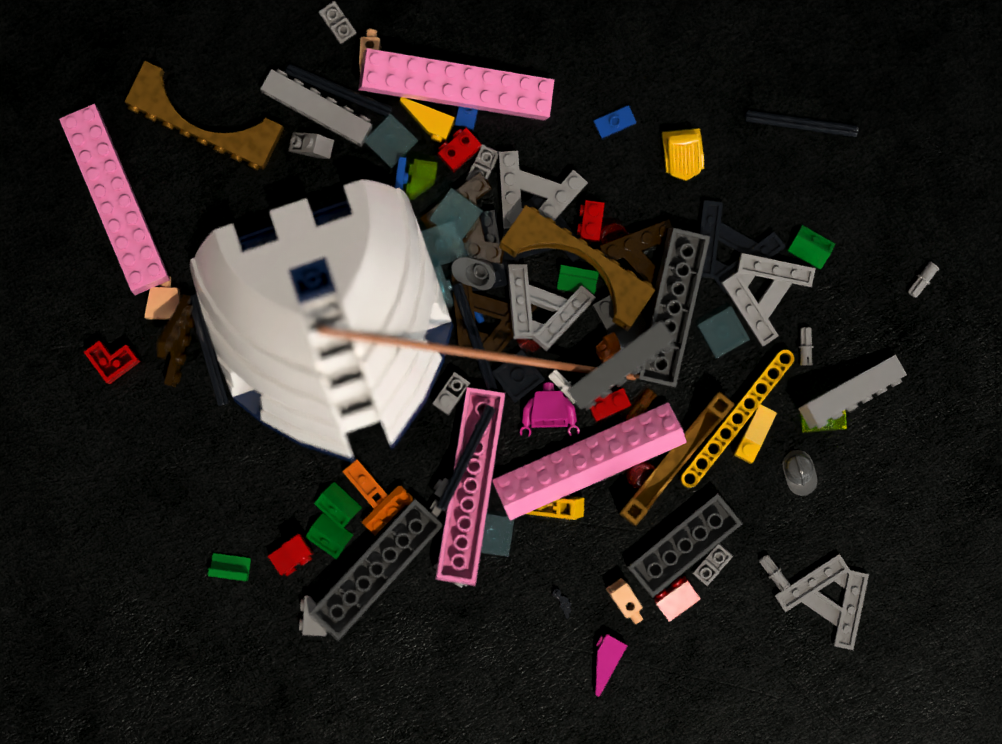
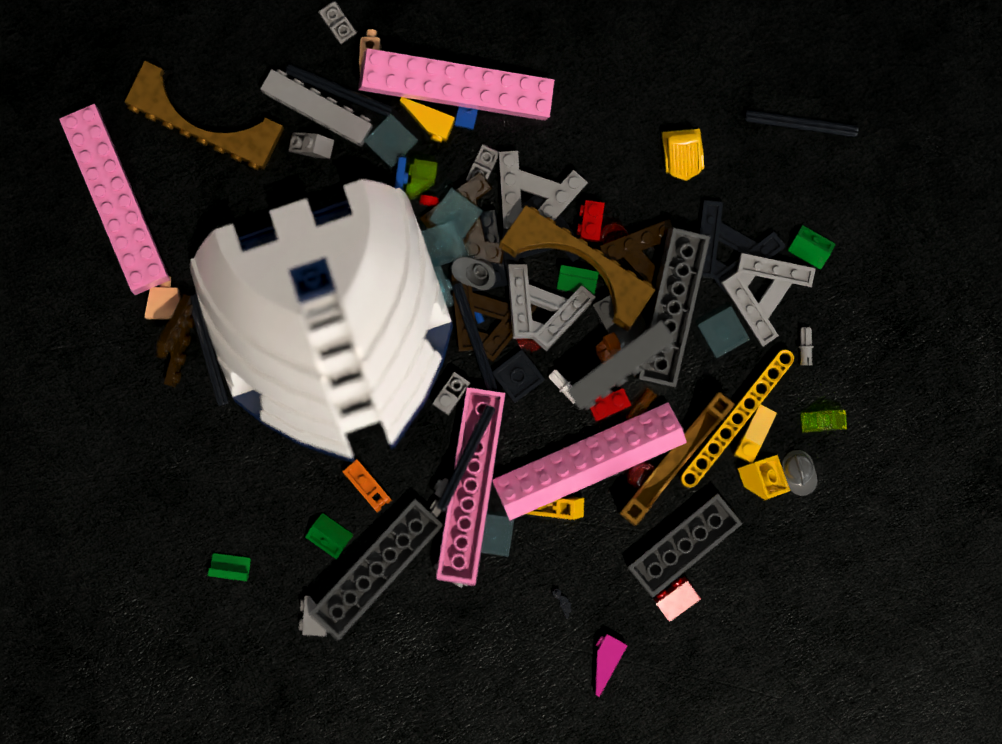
(114, 365): red brick -> none
(290, 555): red brick -> none
(337, 505): green panel -> none
(387, 509): orange plate -> none
(428, 200): none -> red tile
(457, 350): nougat piece -> none
(459, 149): red brick -> none
(549, 409): dark pink torso -> none
(614, 122): blue plate -> none
(621, 596): light nougat torso -> none
(713, 564): light grey slope -> none
(765, 478): none -> yellow slope
(774, 573): light grey axle -> none
(844, 617): light grey plate -> none
(853, 391): light grey brick -> none
(923, 279): light grey axle -> none

